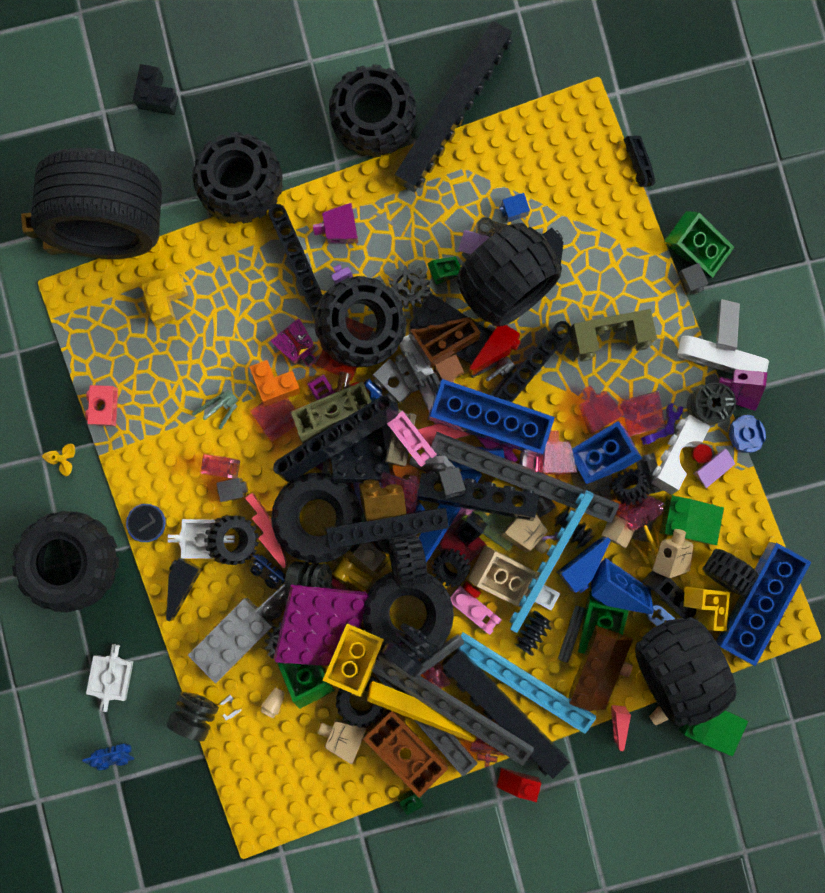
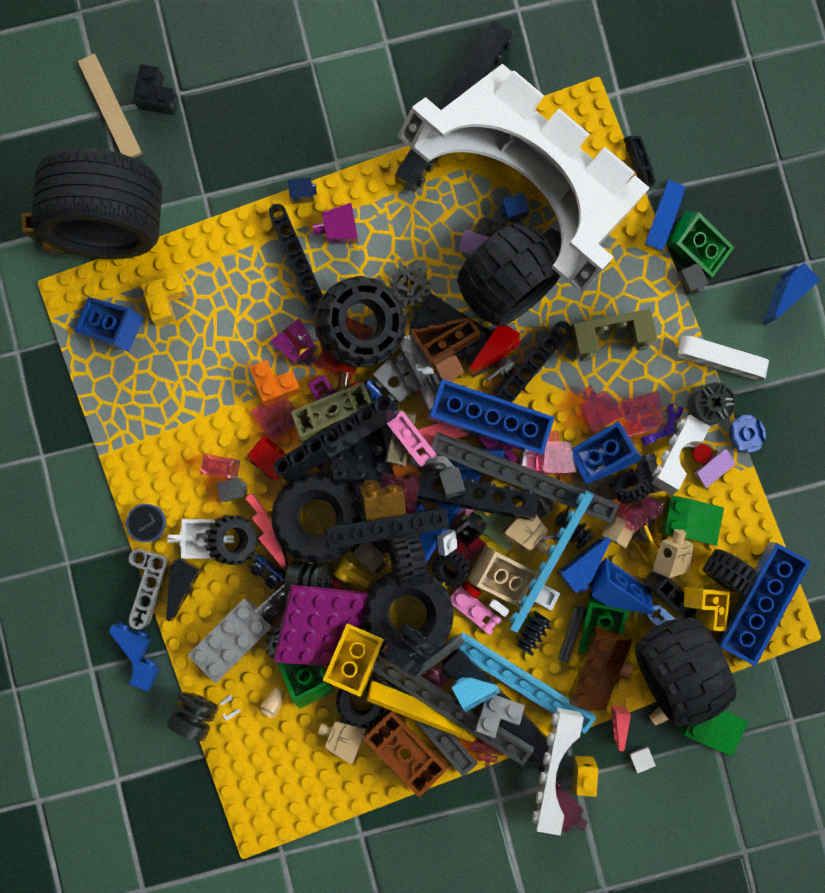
(54, 457): yellow plant -> none
(97, 561): black tyre -> none
(104, 758): blue hinge -> none
(108, 415): coral brick -> none
(109, 106): none -> tan tile
(109, 323): none -> blue slope
(109, 677): white plate -> none
(135, 646): none -> blue arch
(144, 588): none -> light grey beam
(226, 400): sand green plant -> none
(245, 201): black tyre -> none
(264, 455): none -> red brick
(302, 190): none -> dark blue brick
(341, 274): medium lavender tile -> none
(376, 137): black tyre -> none
(410, 802): dark green plate -> none
(444, 269): green slope -> none
(447, 542): none -> white plate
(473, 692): none -> medium azure slope
(497, 709): none -> light grey plate
(498, 607): none -> white tile
(502, 122): none -> white arch
(519, 784): red slope -> none
(565, 731): none -> white arch
(571, 809): none -> clear pink torso
(585, 777): none -> yellow torso
(642, 759): none -> white tile
(665, 215): none -> blue slope
(728, 325): light grey tile -> none
(747, 387): magenta torso -> none
(791, 288): none -> blue slope

